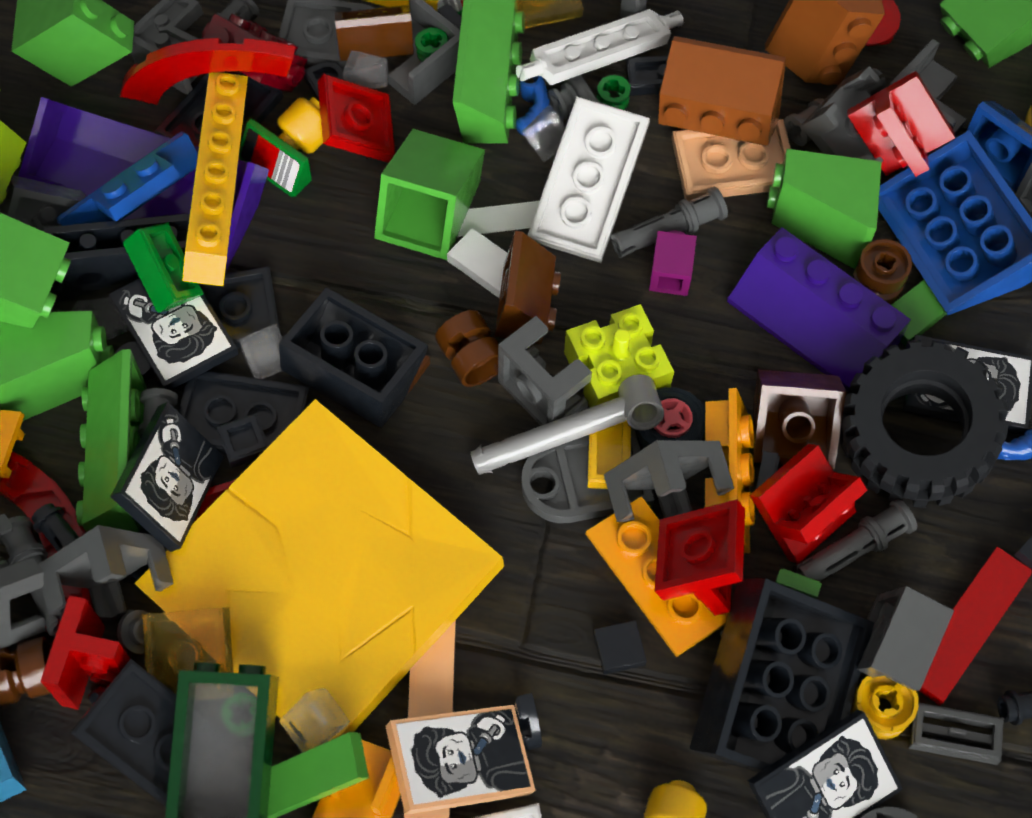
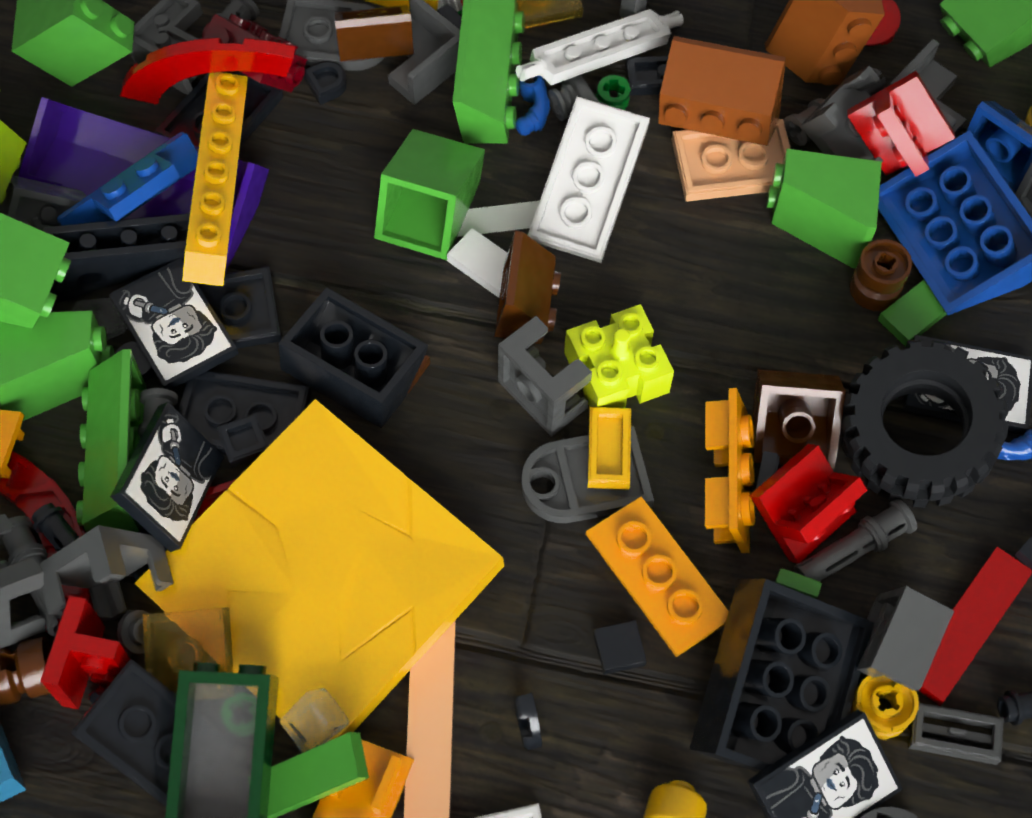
(160, 266): green slope -> none
(262, 351): clear slope -> none
(286, 165): slope -> none
(302, 125): yellow head -> none
(356, 118): red tile -> none
(366, 70): clear slope -> none
(429, 36): green bush -> none
(459, 758): tile -> none
(469, 346): reddish brown wheel -> none
(545, 133): clear slope -> none
(636, 404): light grey piece -> none
(665, 468): dark grey panel -> none
(672, 262): magenta brick -> none
(680, 410): wheel -> none
(685, 217): dark grey pin -> none
(702, 555): red bracket -> none
(816, 308): dark purple slope -> none

